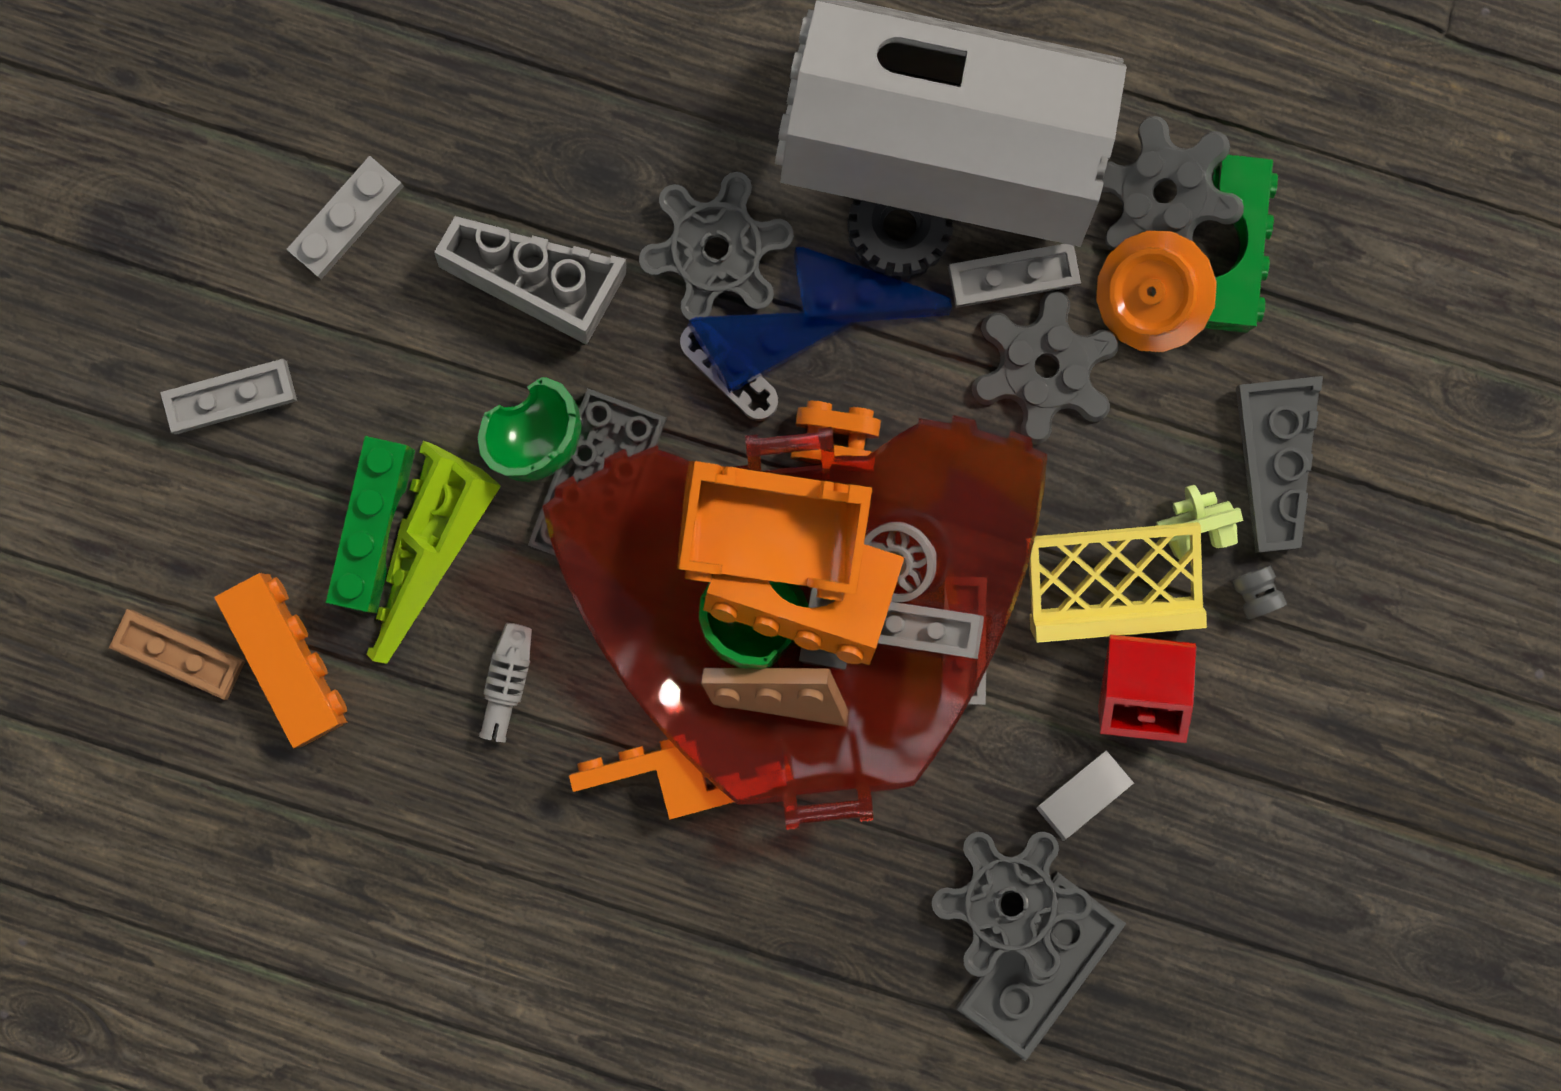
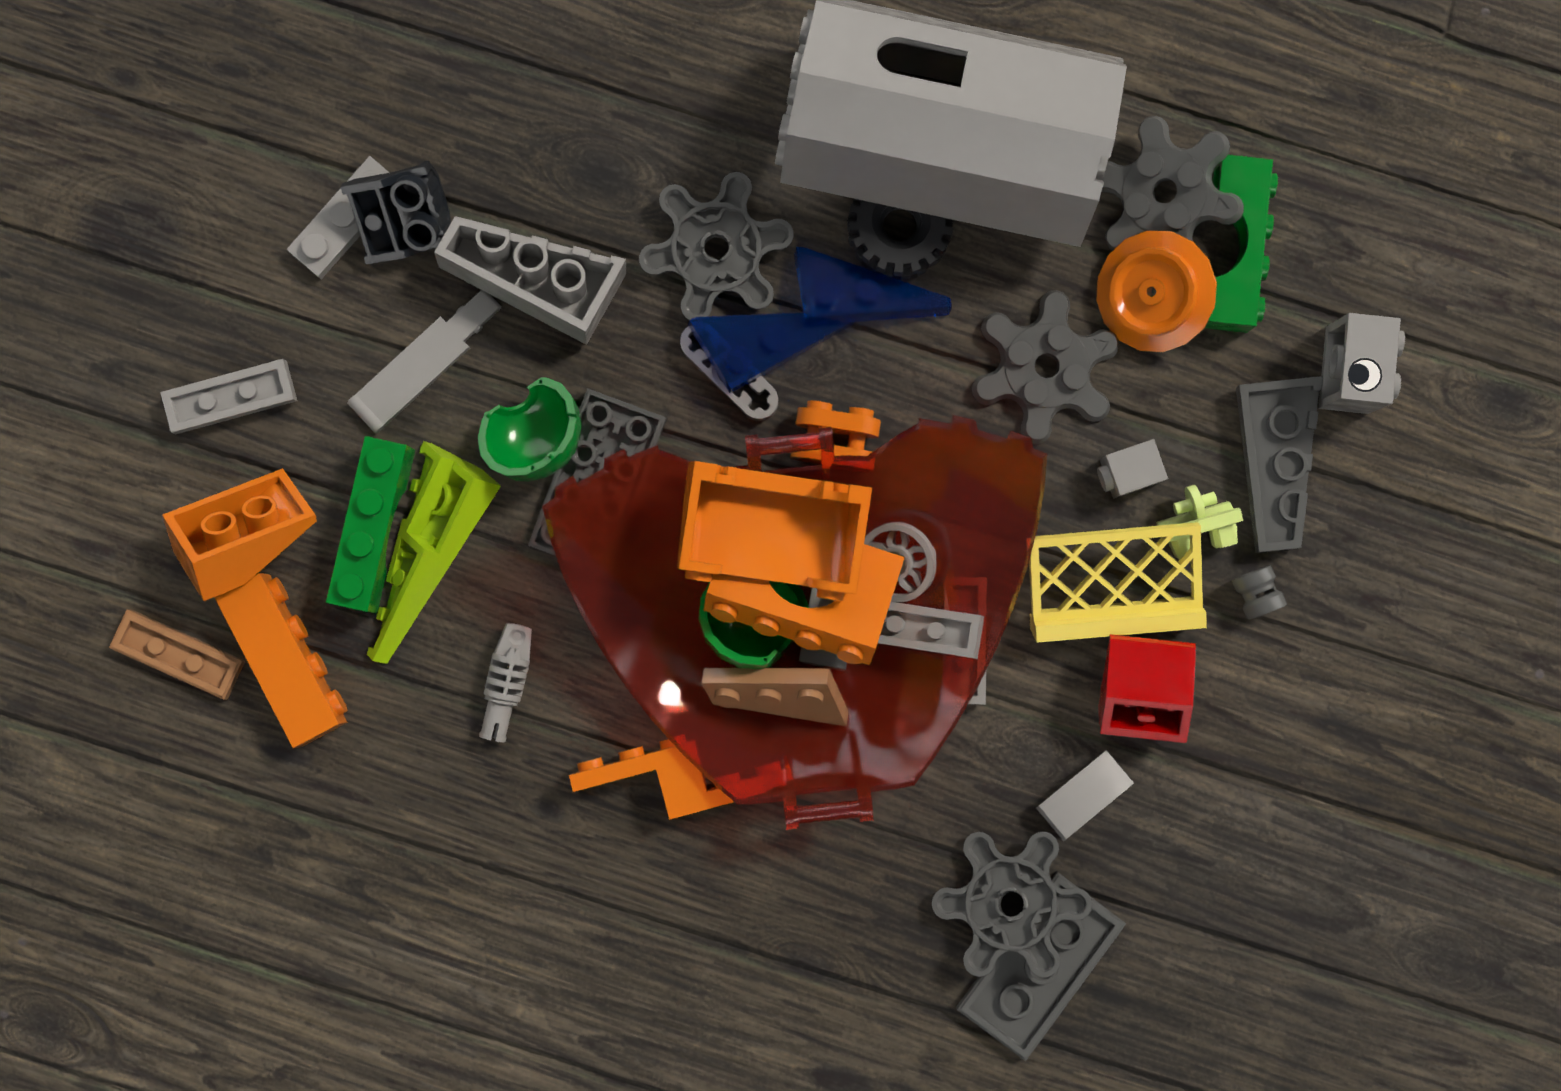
(237, 531): none -> orange slope
(399, 212): none -> black slope
(421, 363): none -> light grey piece
(1014, 275): light grey plate -> none
(1131, 469): none -> light grey brick
(1361, 363): none -> light grey brick

